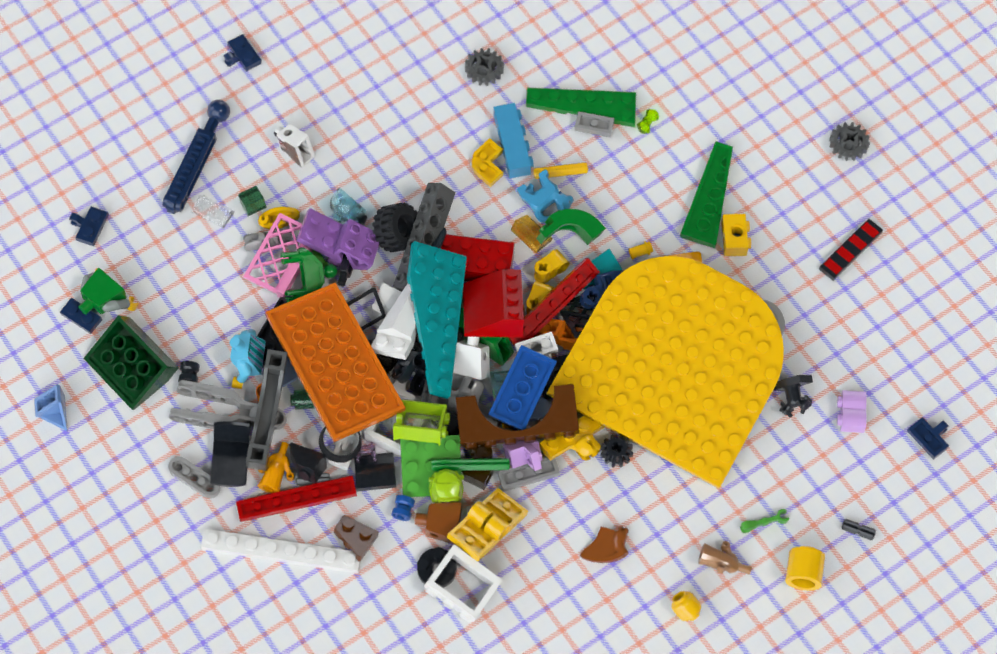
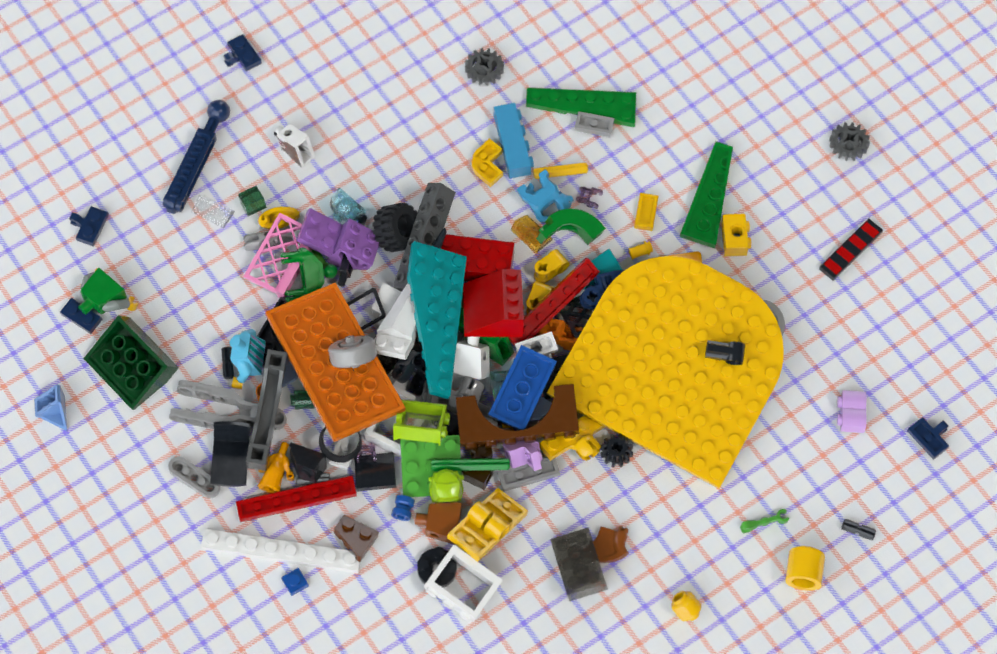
(189, 371): black wheel -> none
(227, 365): none -> black piece
(295, 581): none -> blue plate
(352, 351): none -> light grey wheel
(579, 564): none -> clear smoke brick
(590, 204): none -> clear purple piece
(644, 125): clear neon green piece -> none
(646, 211): none -> yellow tile
(720, 560): medium nougat piece -> none
(729, 352): none -> black piece
(793, 394): black piece -> none

